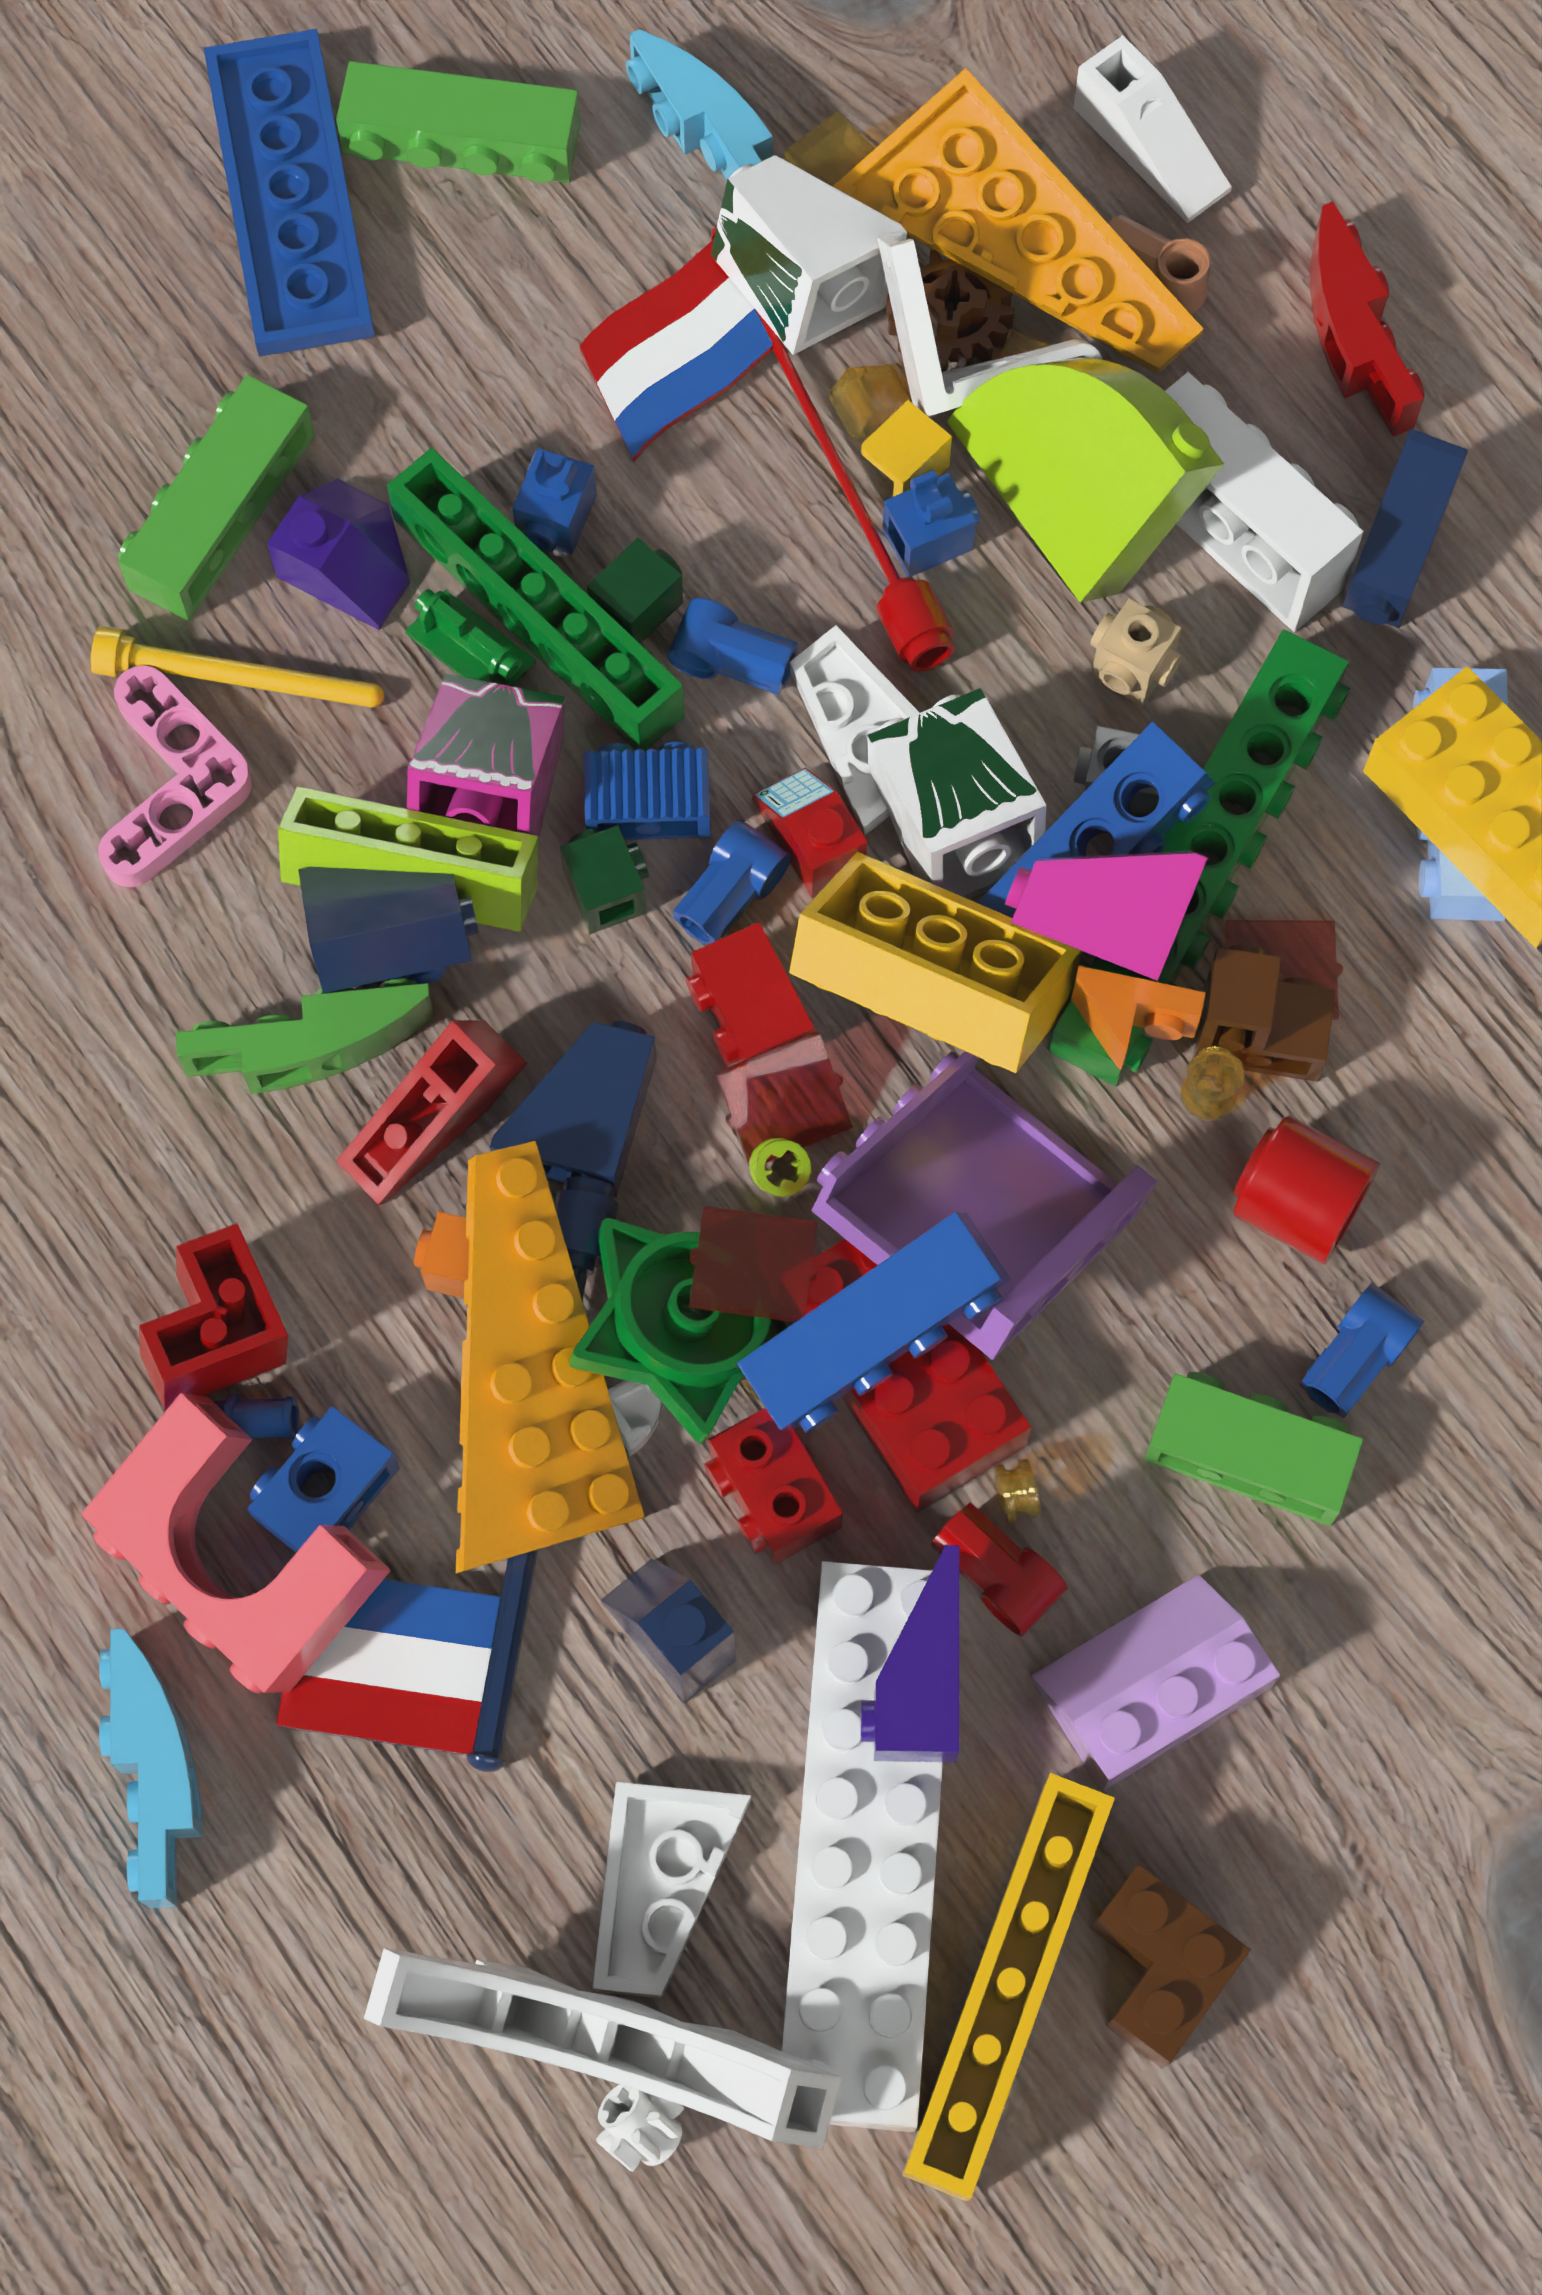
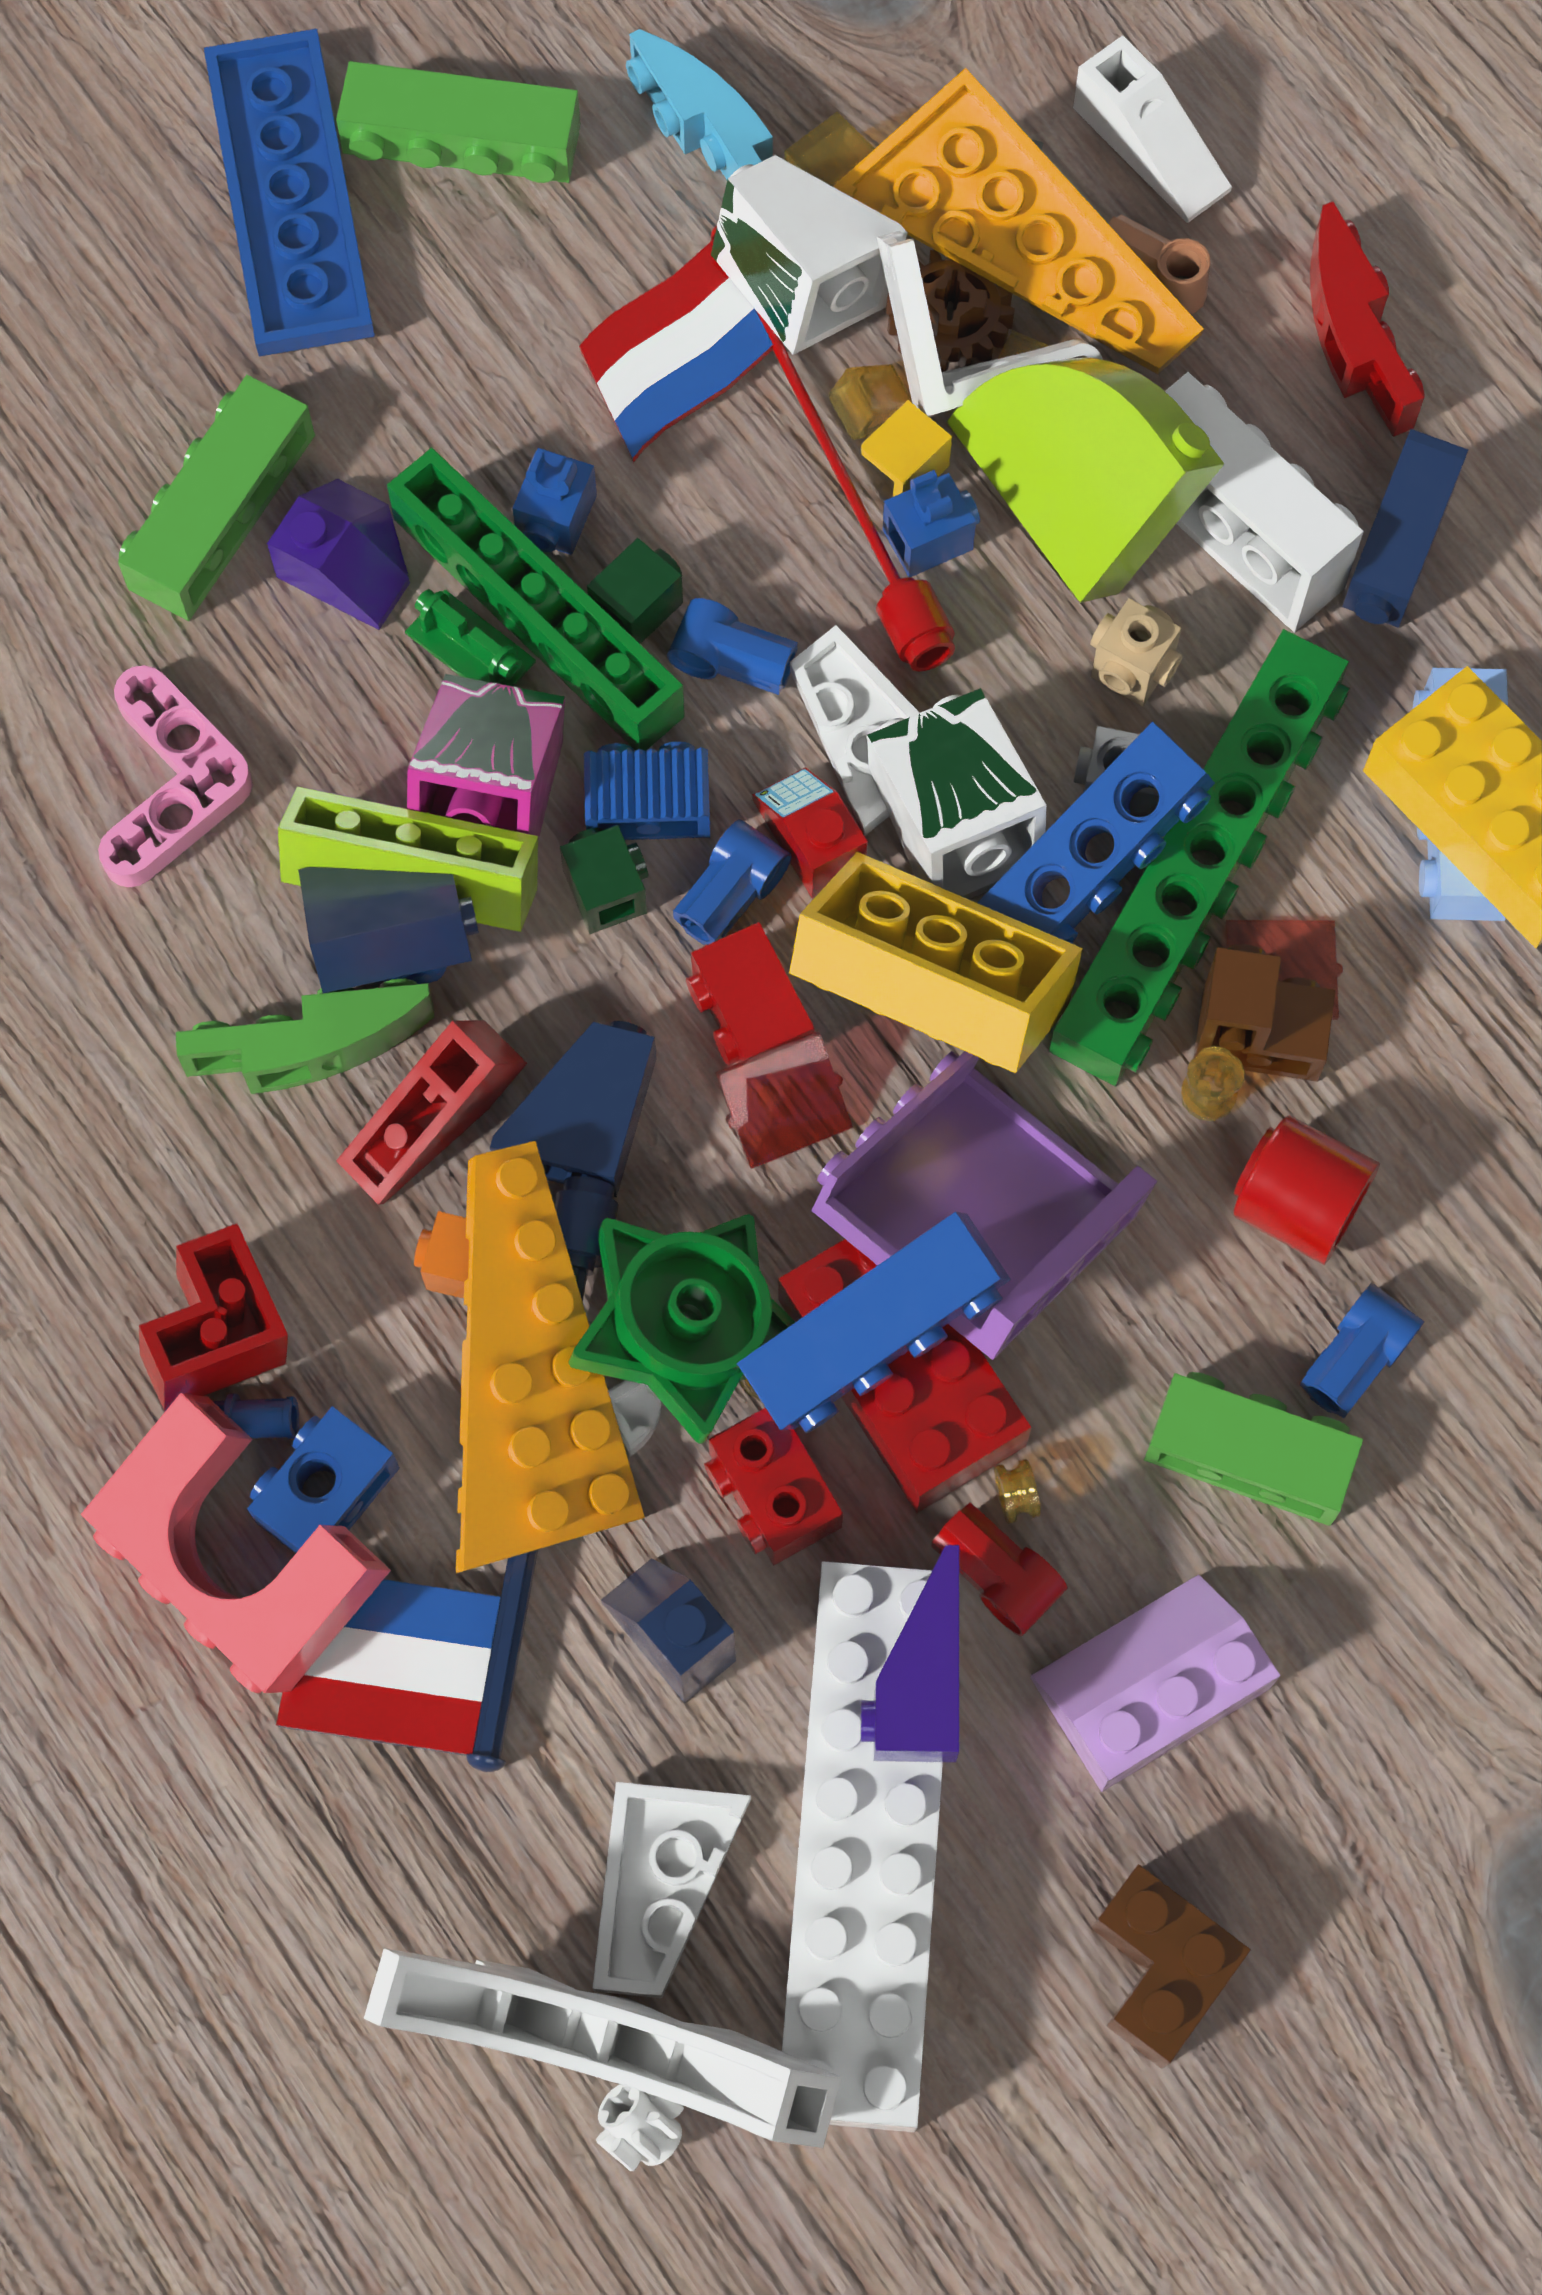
(117, 652): yellow piece -> none
(150, 1740): medium azure slope -> none
(753, 1264): clear red piece -> none
(782, 1186): lime bush -> none
(1008, 1988): yellow brick -> none
(1109, 904): dark pink slope -> none
(1117, 1001): orange slope -> none

